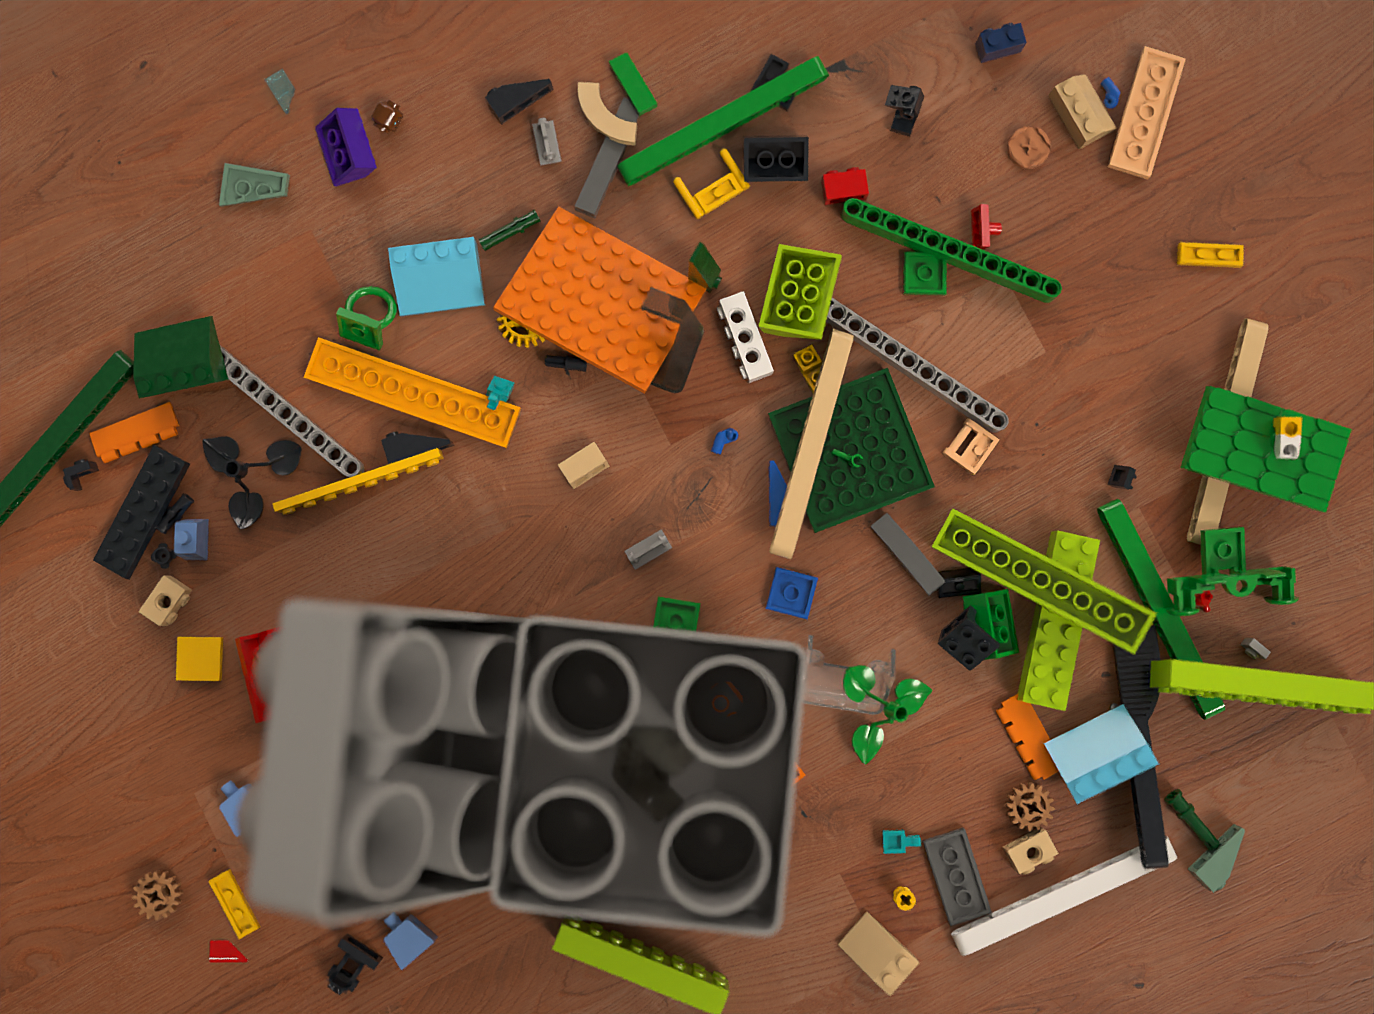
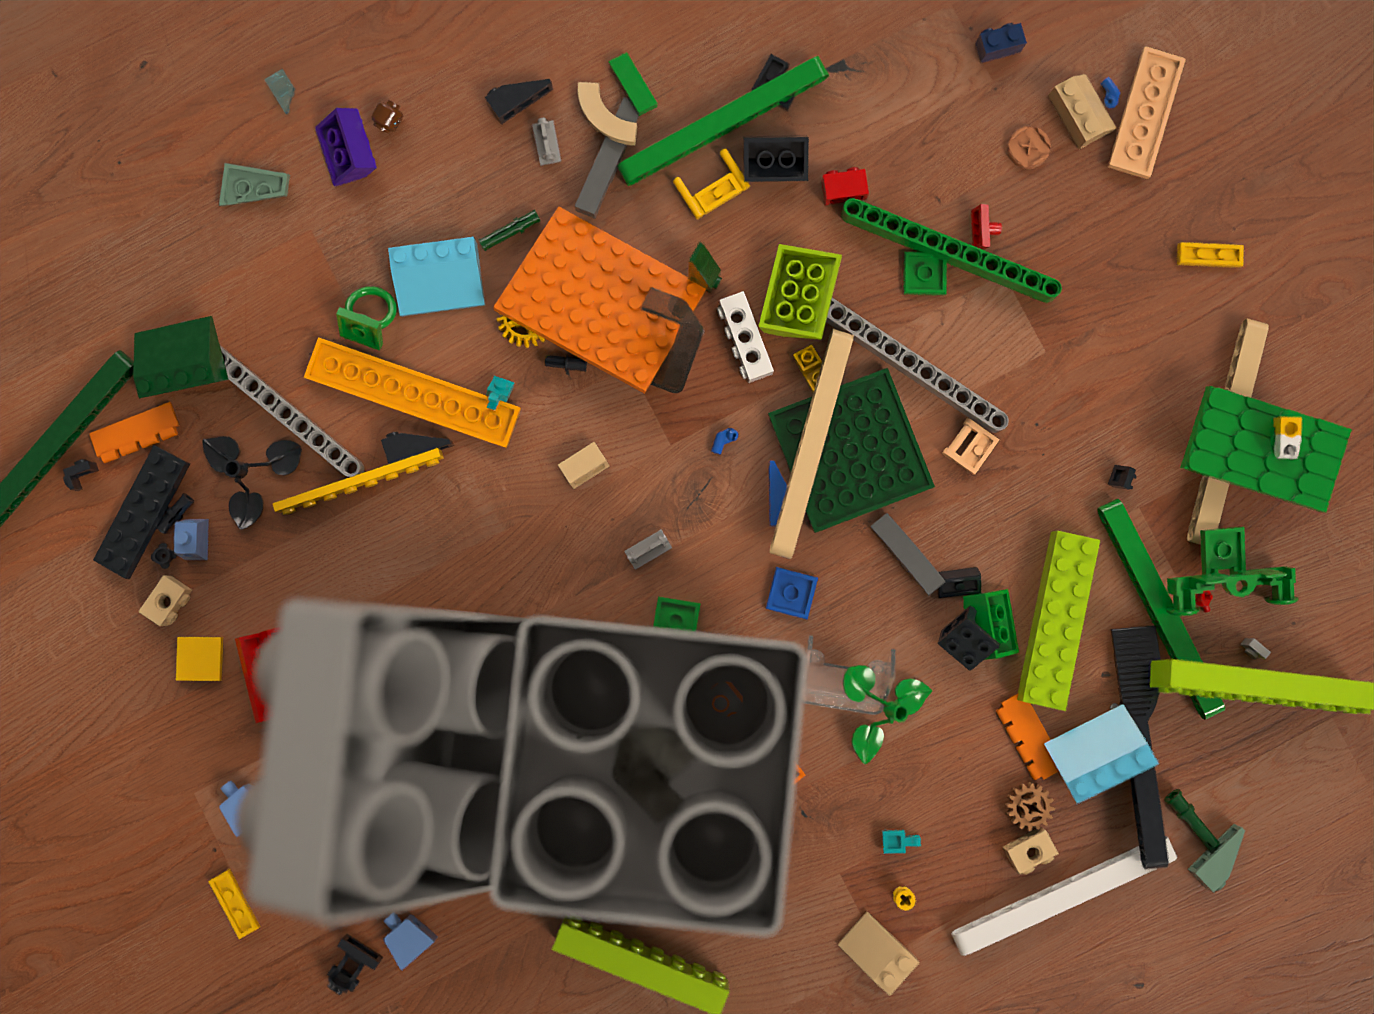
(149, 900): medium nougat gear -> none
(224, 951): red sticker -> none
(849, 458): green hand -> none
(908, 102): black tile -> none
(957, 876): dark grey tile -> none
(1044, 581): lime brick -> none

